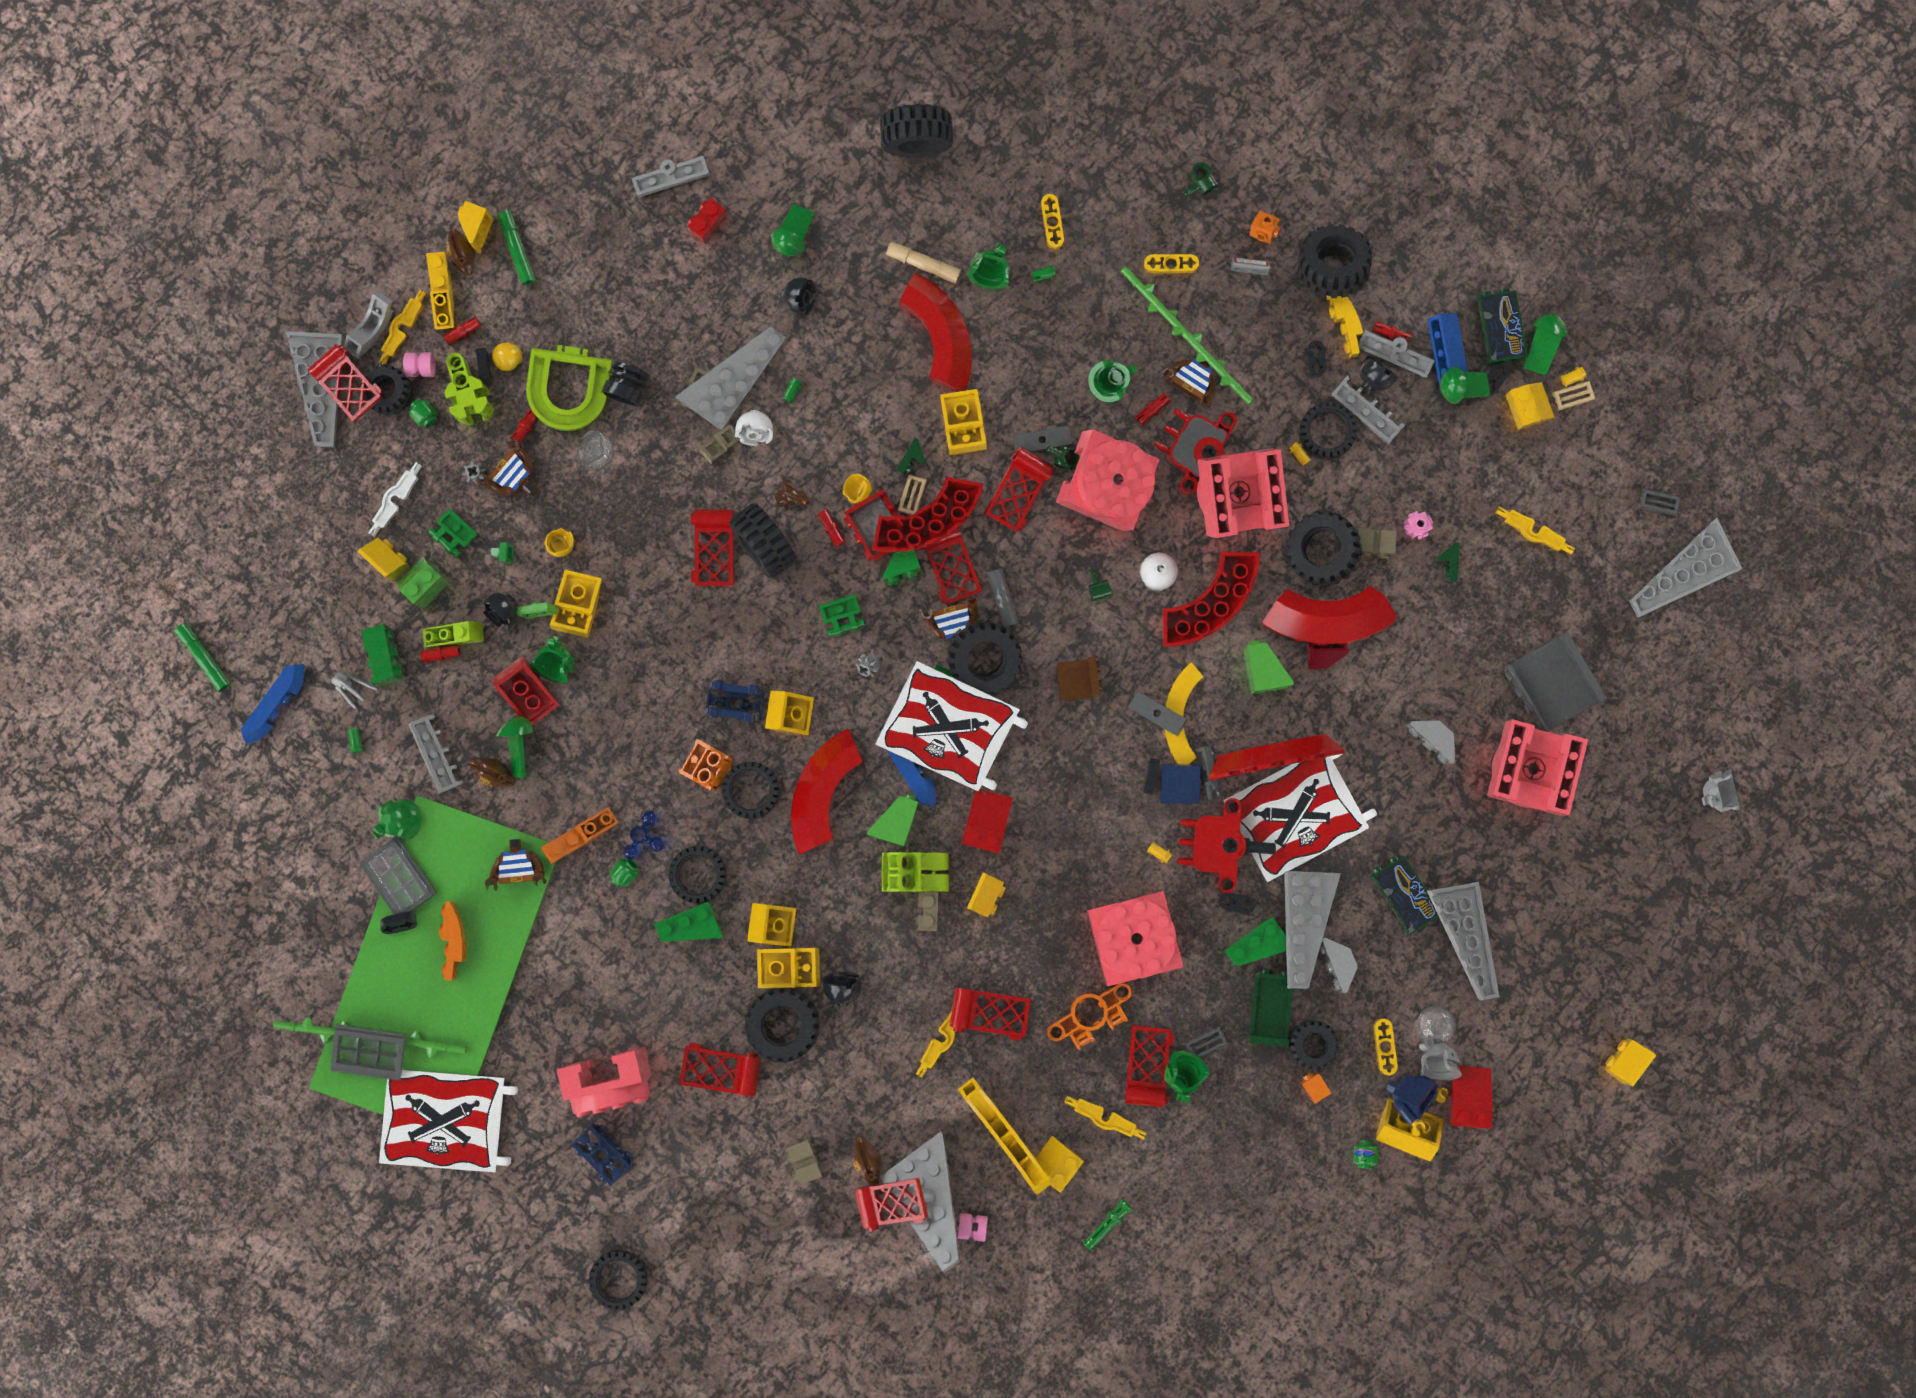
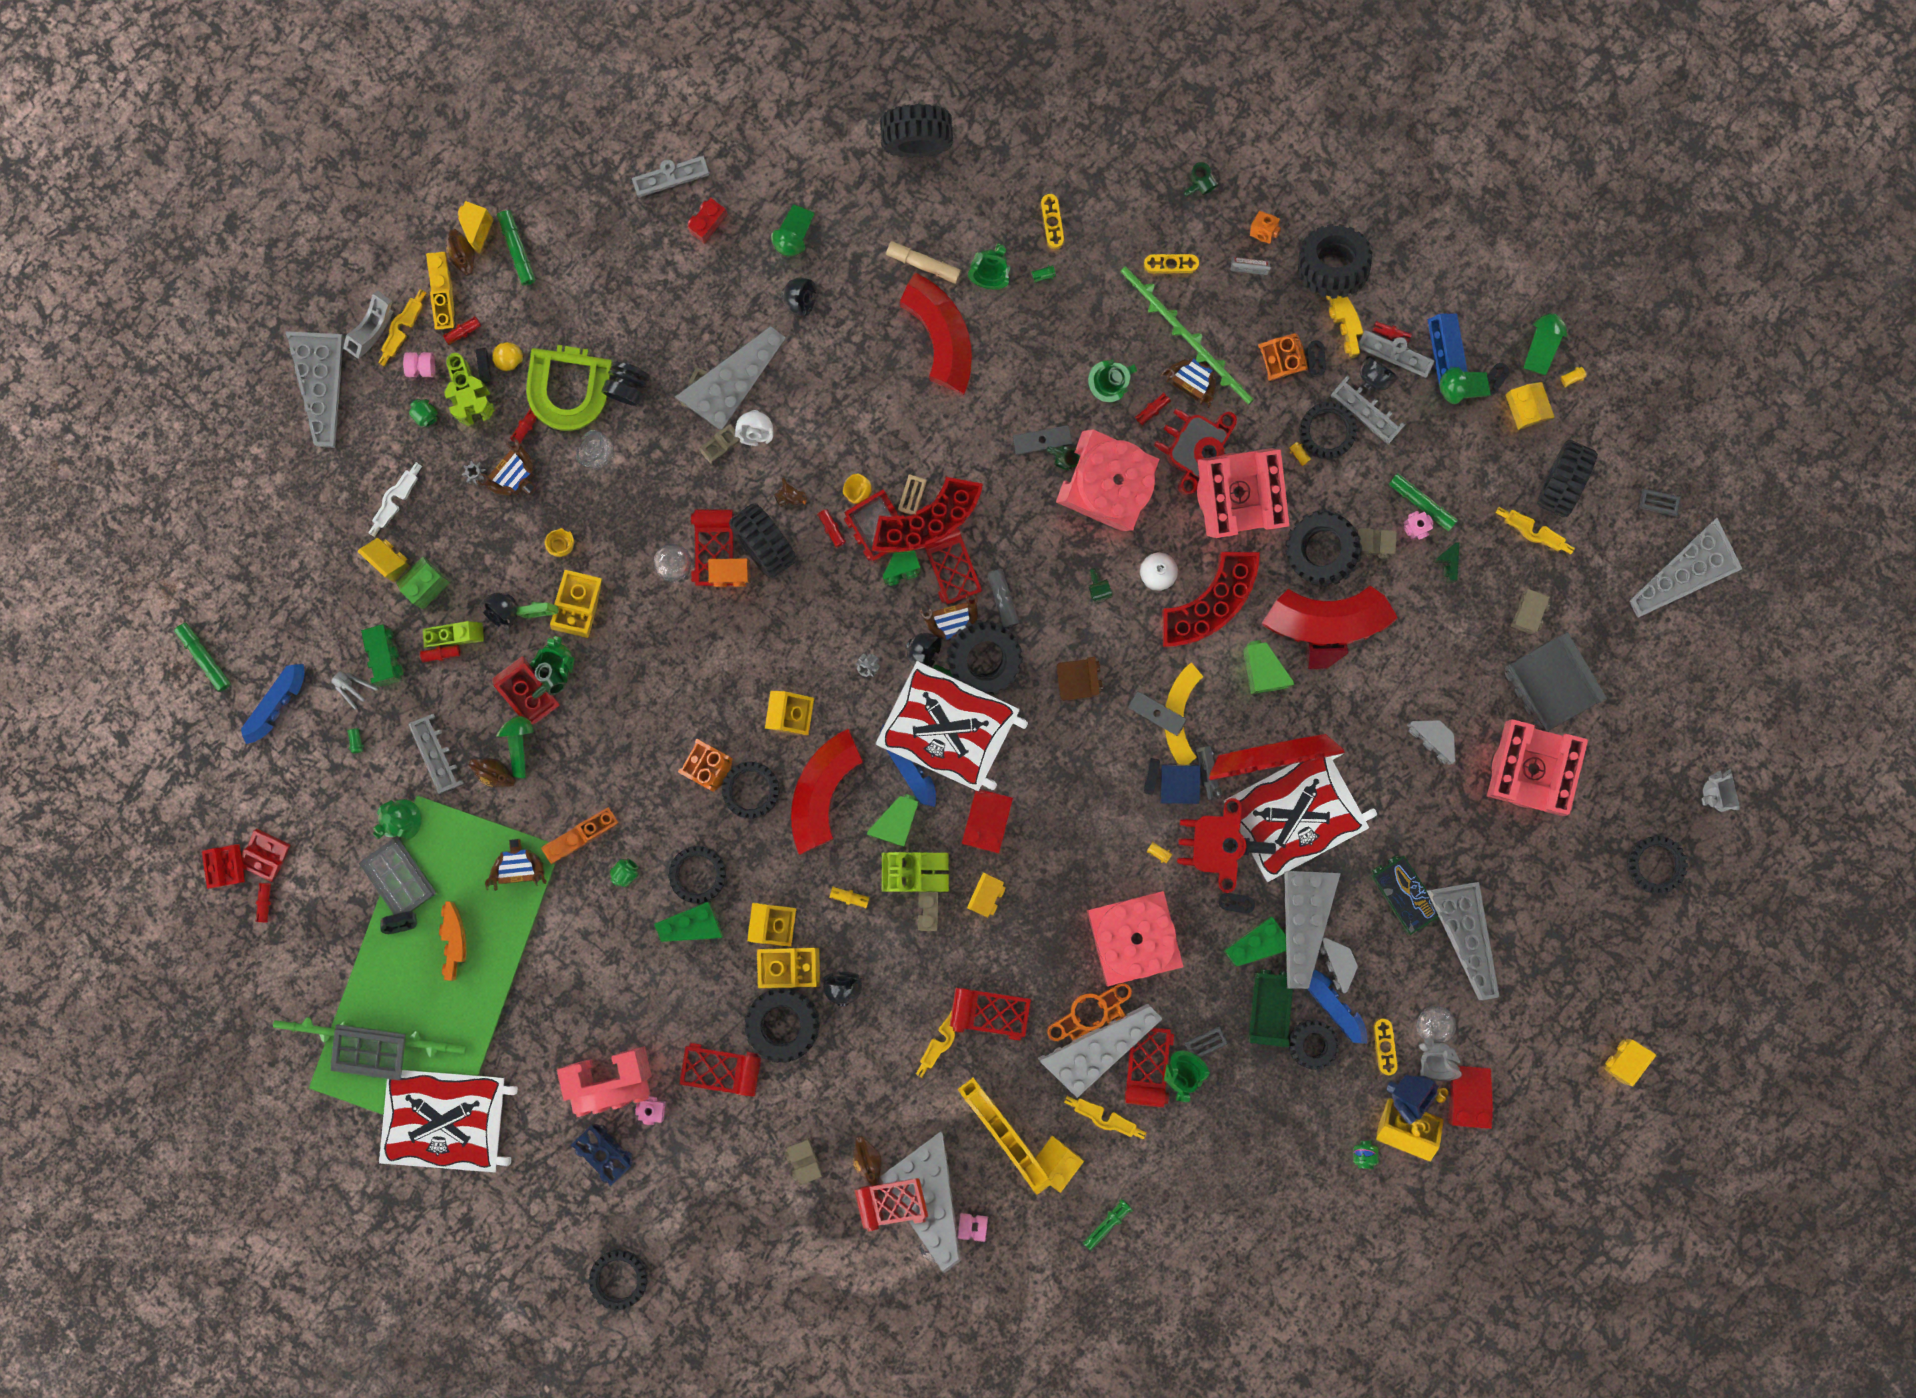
(223, 866): none -> red slope
(263, 902): none -> red pin
(264, 855): none -> red slope
(331, 364): red piece -> none
(401, 392): black tyre -> none
(457, 528): green plate -> none
(504, 552): green tile -> none
(552, 683): none -> dark green piece
(656, 843): clear blue piece -> none
(657, 1108): none -> bright pink brick
(678, 567): none -> clear cylinder
(729, 571): none -> orange brick
(734, 691): dark blue piece -> none
(792, 389): green pin -> none
(841, 609): green plate -> none
(849, 897): none -> yellow pin
(914, 454): dark green slope -> none
(923, 648): none -> black cylinder
(963, 422): yellow slope -> none
(1033, 468): red piece -> none
(1095, 1052): none -> light grey wing
(1283, 356): none -> orange slope
(1315, 1087): orange brick -> none
(1350, 1025): none -> blue brick
(1423, 502): none -> green piece
(1502, 327): panel -> none
(1531, 611): none -> dark tan brick
(1558, 400): tan tile -> none
(1567, 478): none -> black tyre
(1676, 851): none -> black tyre

